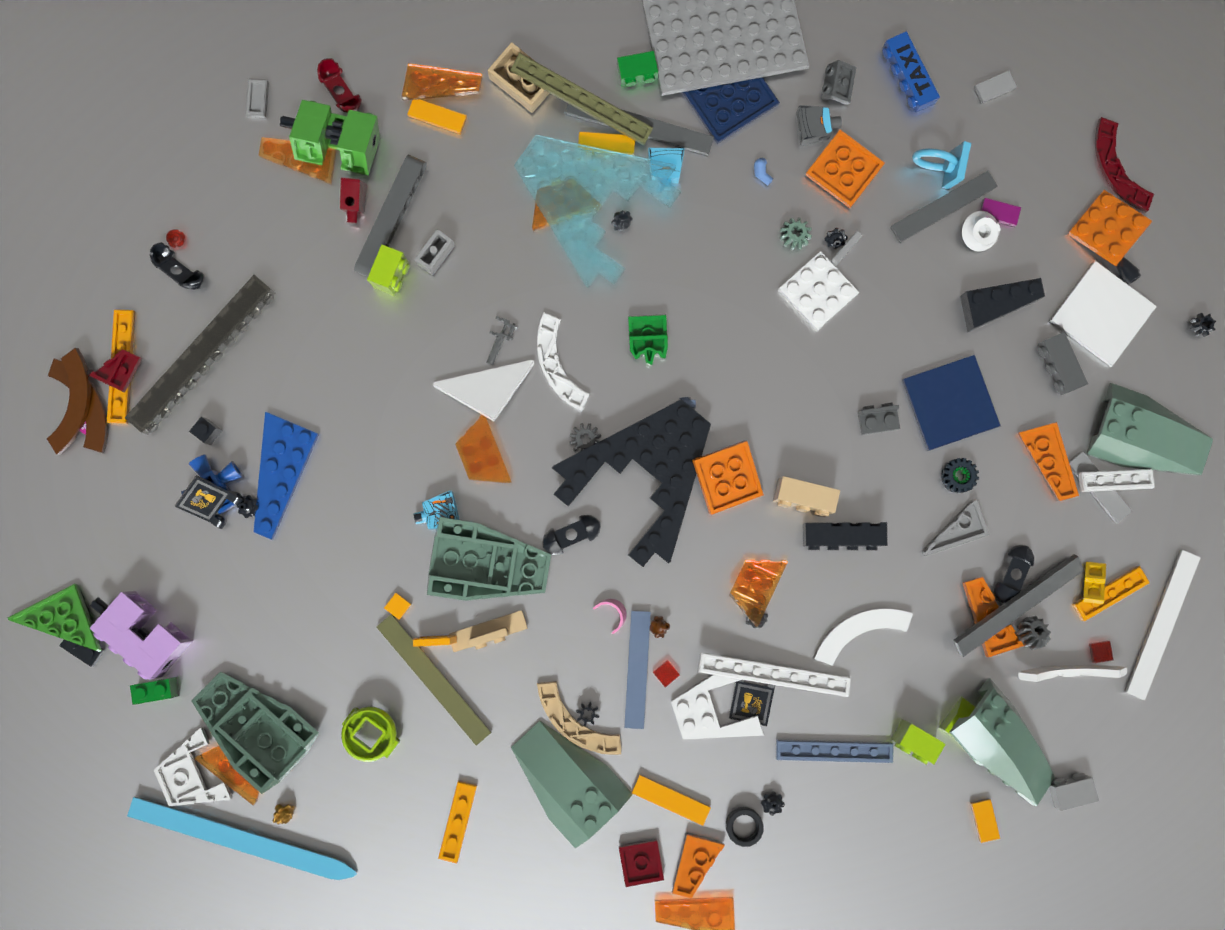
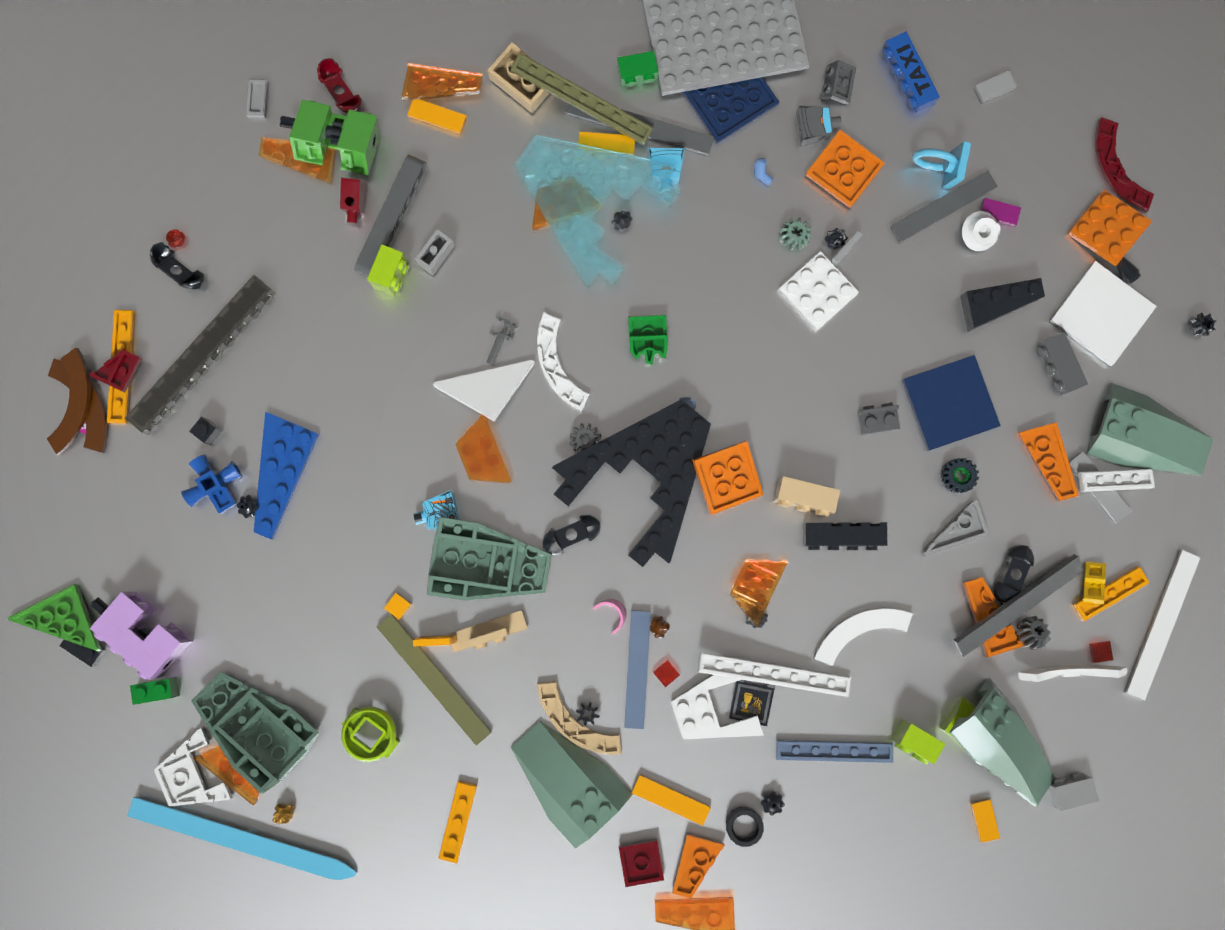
(205, 499): black flag -> none

